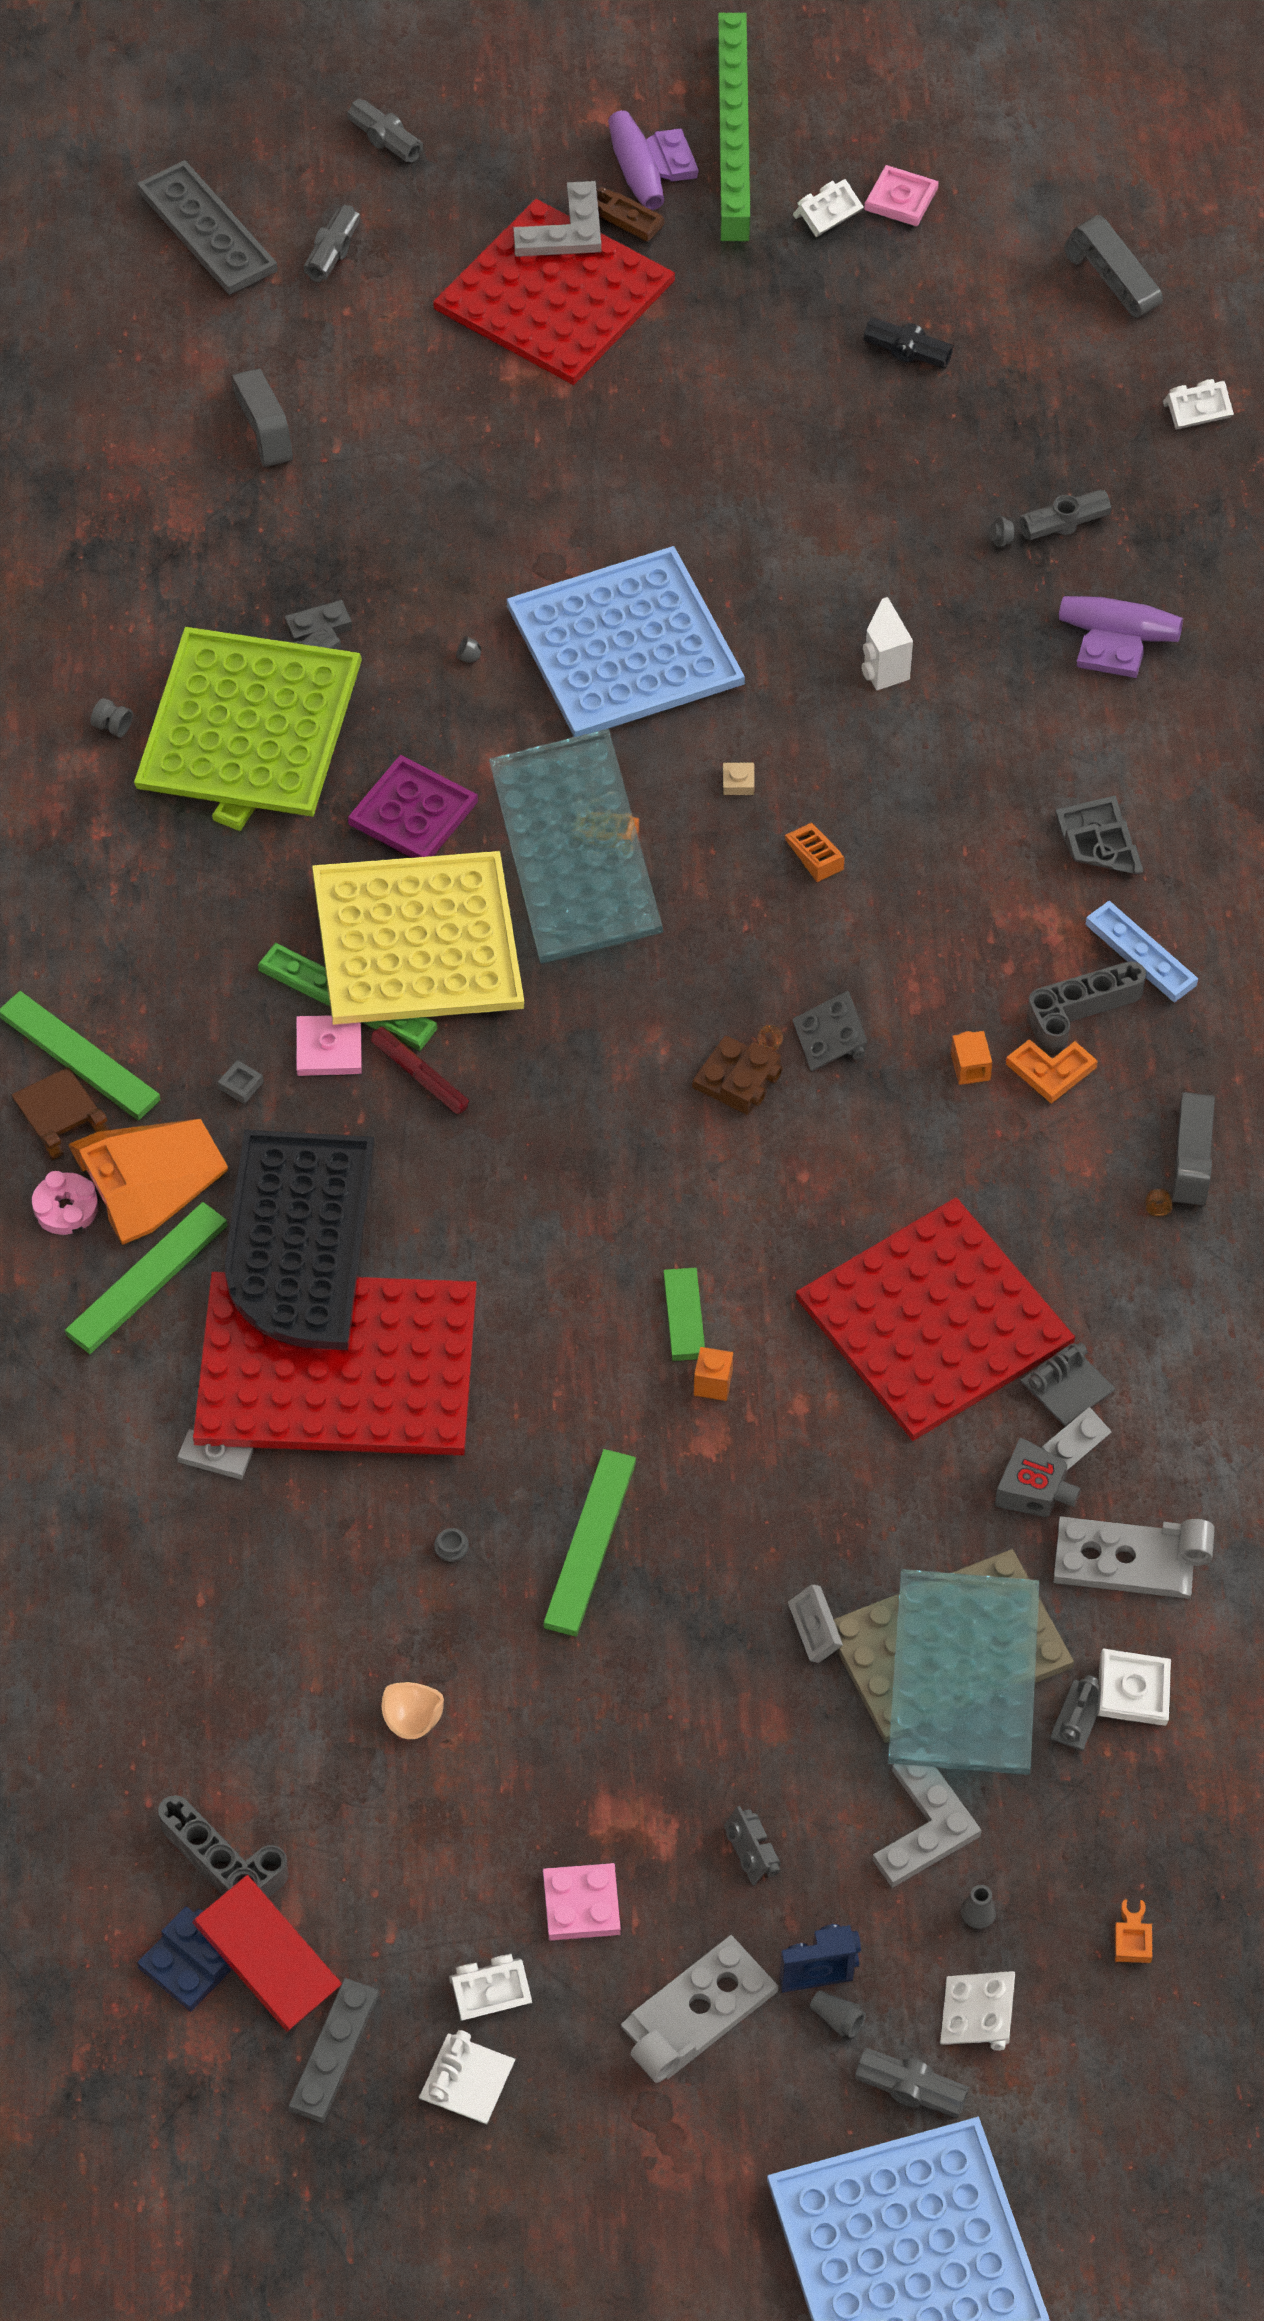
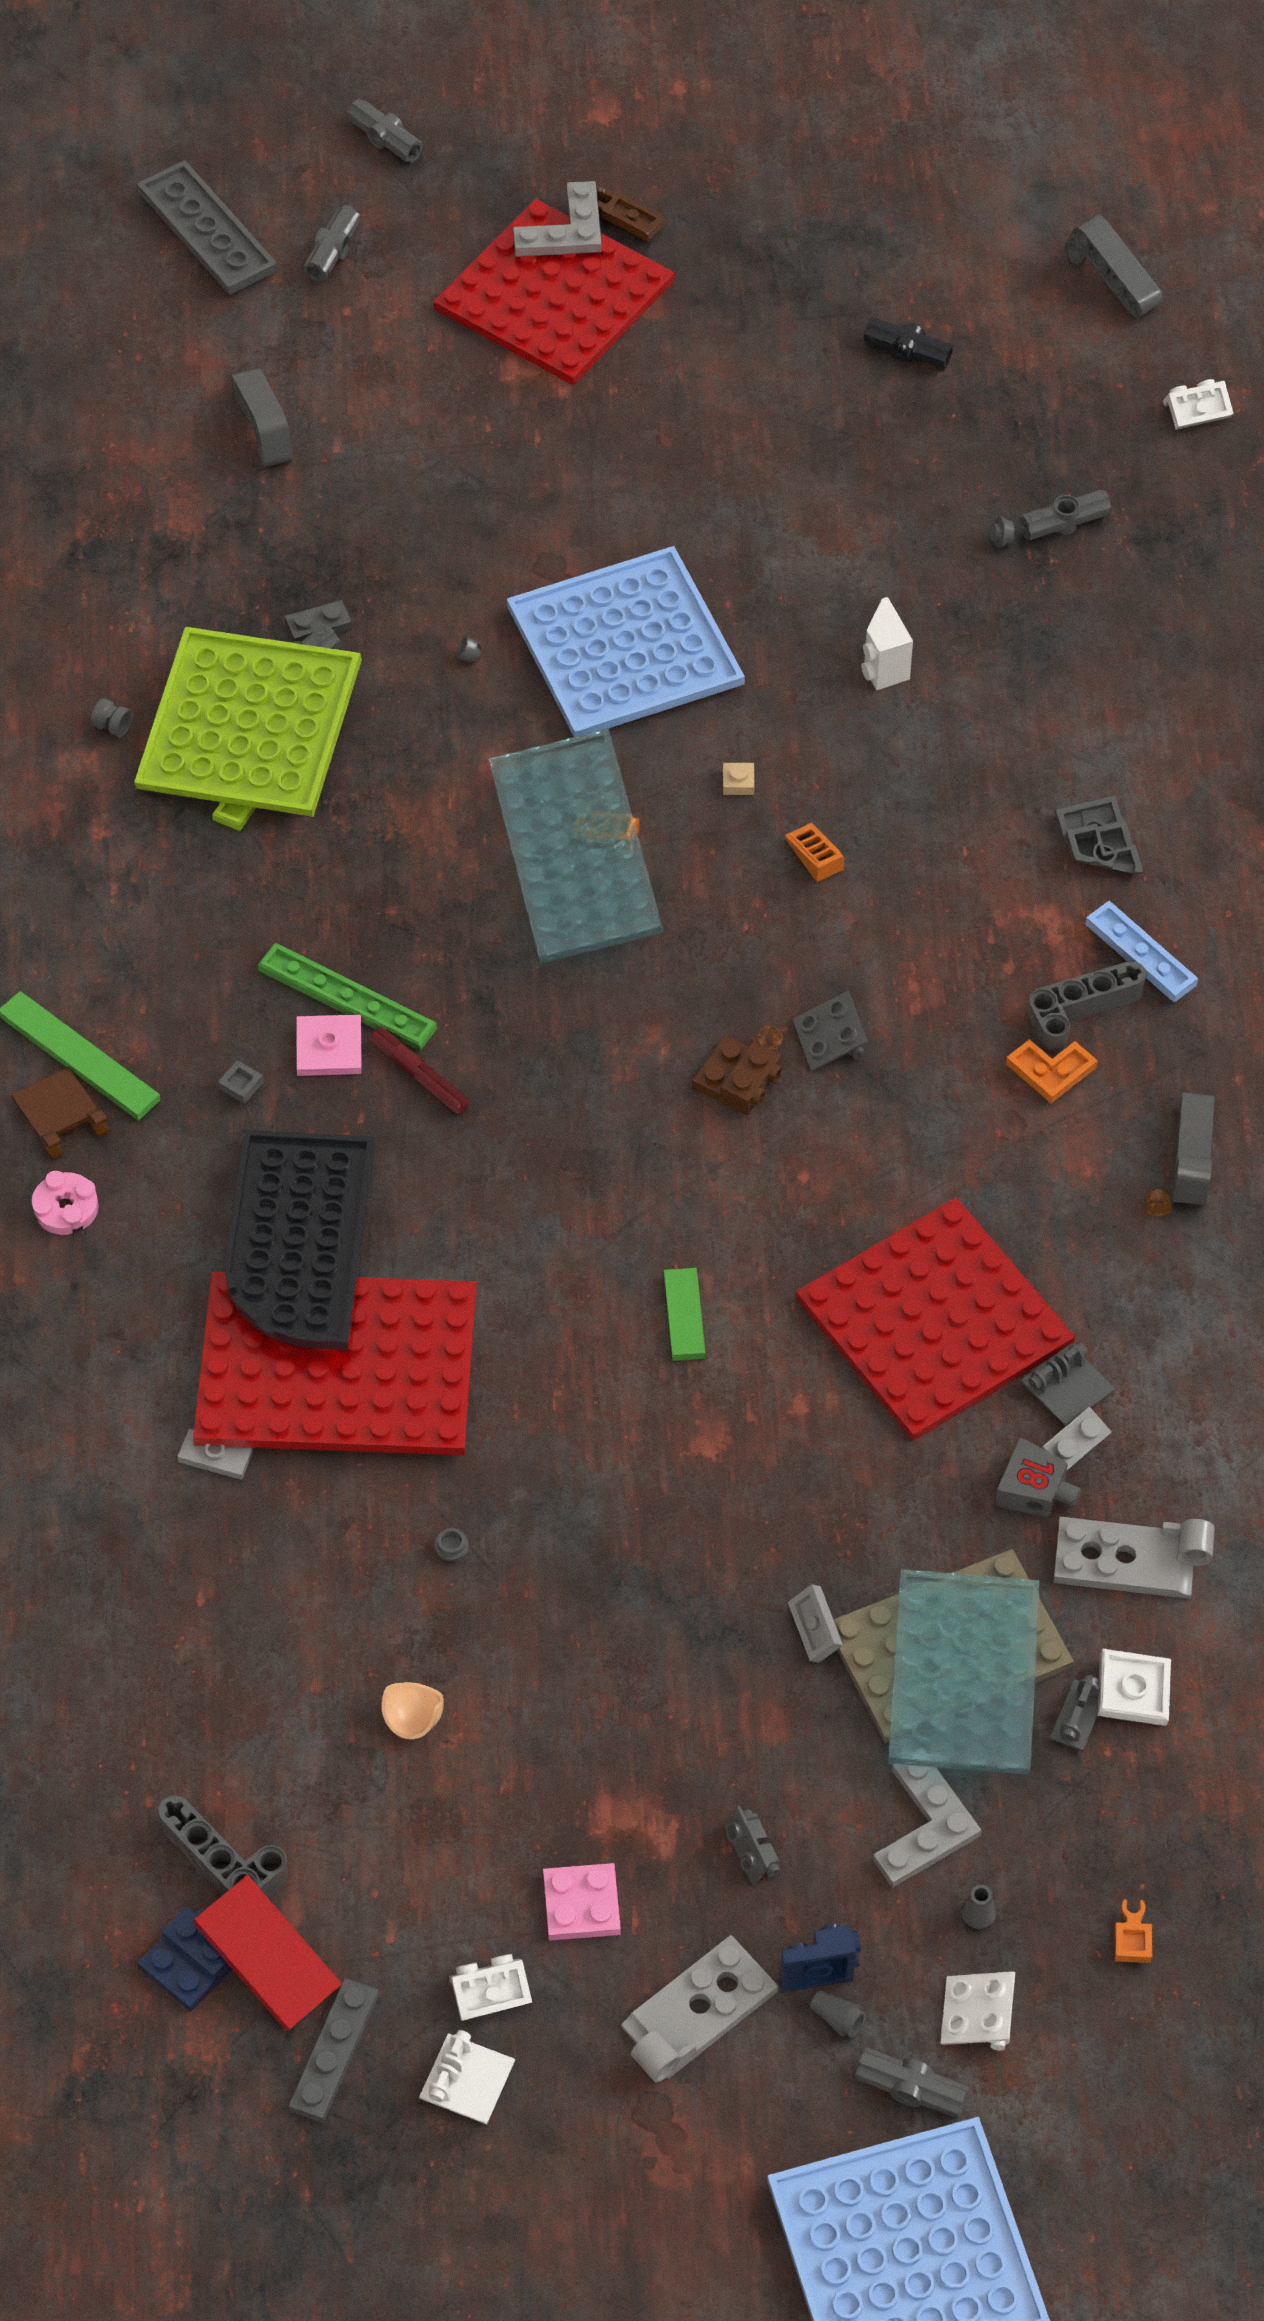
(146, 1278): bright green tile -> none
(149, 1171): orange wedge -> none
(412, 809): magenta plate -> none
(417, 937): light yellow plate -> none
(590, 1543): bright green tile -> none
(646, 160): medium lavender plate -> none
(713, 1373): orange brick -> none
(733, 127): bright green brick -> none
(828, 208): white bracket -> none
(901, 195): bright pink plate -> none
(971, 1057): orange brick -> none
(1117, 631): medium lavender plate -> none

